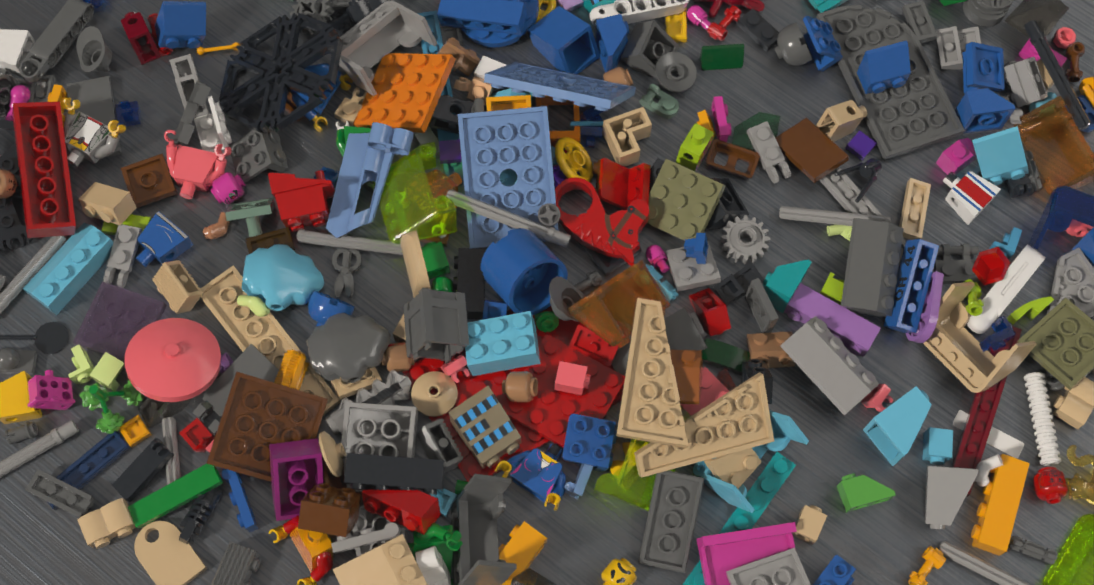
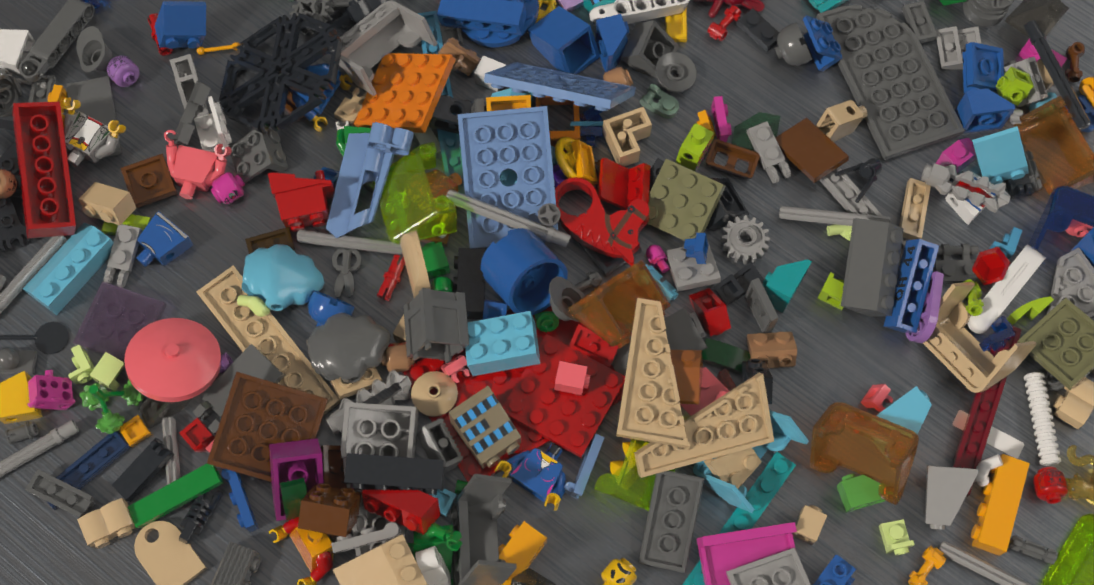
(18, 94): dark pink piece -> none
(123, 71): none -> medium lavender head
(128, 113): clear blue tile -> none
(135, 29): dark red torso -> none
(177, 286): tan brick -> none
(218, 229): nougat arm -> none
(251, 211): sand green tile -> none
(292, 369): light orange piece -> none
(292, 494): none -> dark green slope
(332, 453): tan dish -> none
(391, 277): none -> red pin
(450, 151): dark purple tile -> none
(477, 88): light nougat plate -> none
(520, 386): medium nougat head -> none
(584, 162): none -> light orange tile
(589, 441): blue bracket -> none
(698, 16): dark pink cylinder -> none
(722, 57): dark green slope -> none
(829, 365): light grey slope -> none
(852, 329): medium lavender brick -> none
(861, 145): dark purple tile -> none
(865, 446): none -> clear orange windscreen
(885, 67): blue slope -> none
(896, 537): none -> yellowish green bracket
(937, 445): medium azure brick -> none
(938, 177): none -> light grey sword
(1014, 85): none -> lime brick
(1064, 37): coral tile -> none

